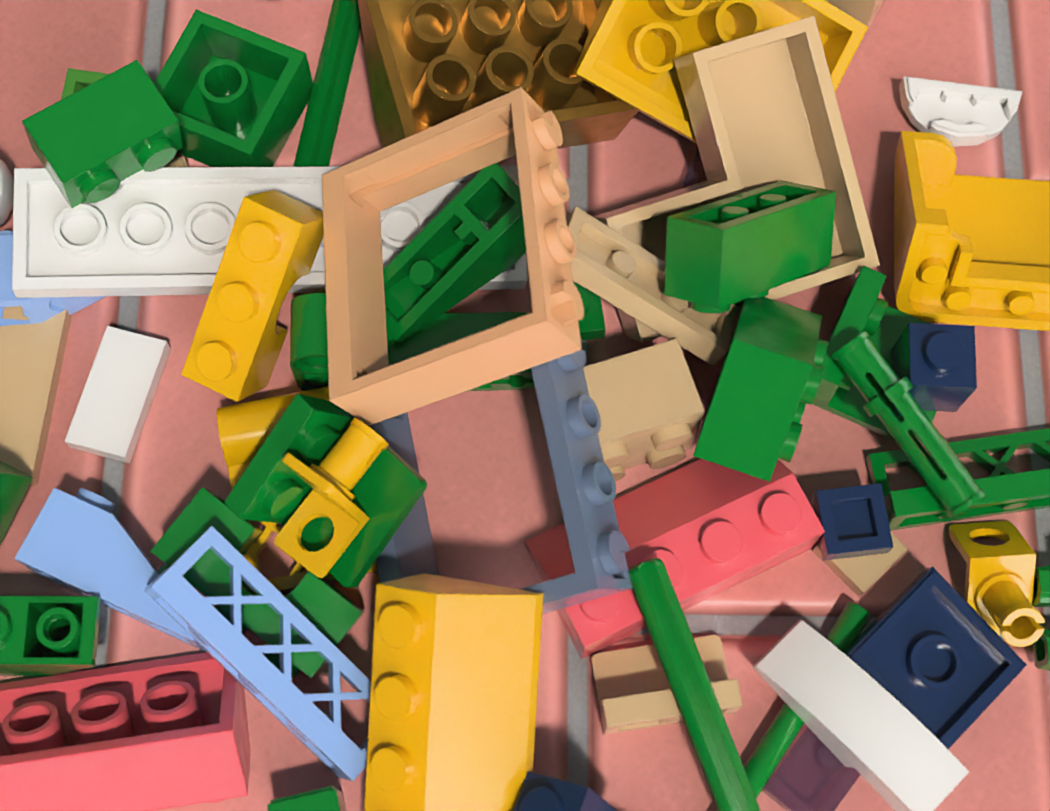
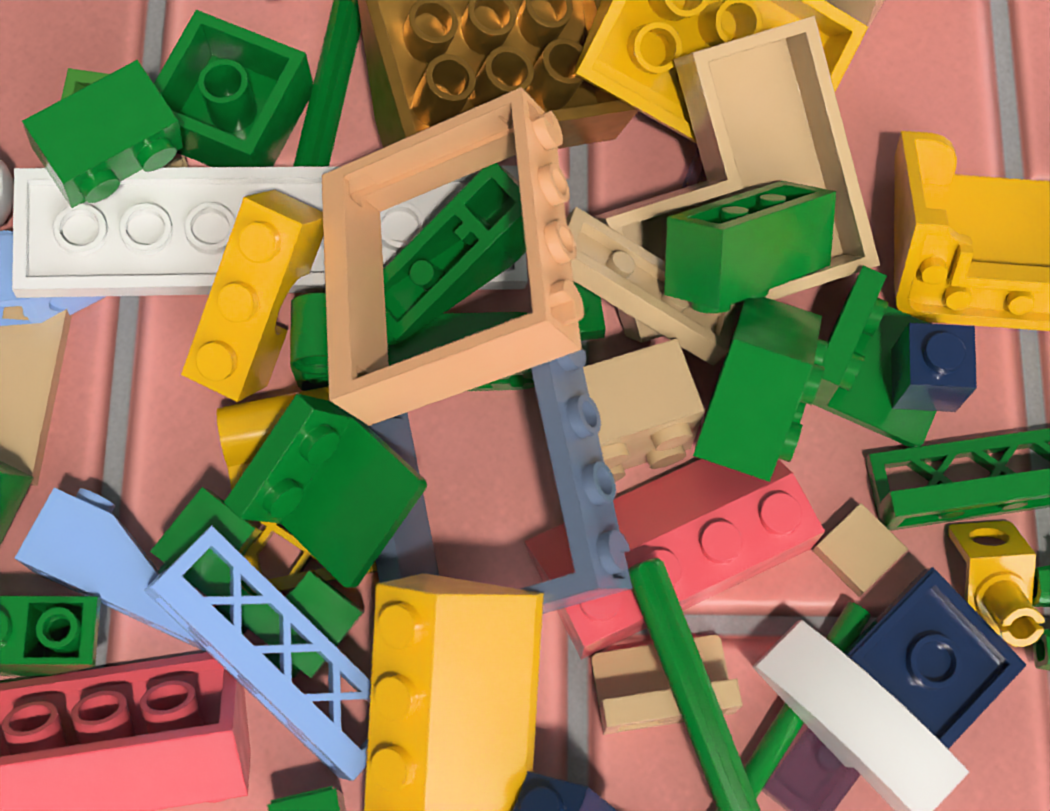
(118, 394): white tile -> none
(331, 497): yellow bracket -> none
(852, 521): dark blue plate -> none
(956, 487): green pin -> none
(957, 110): white plate -> none

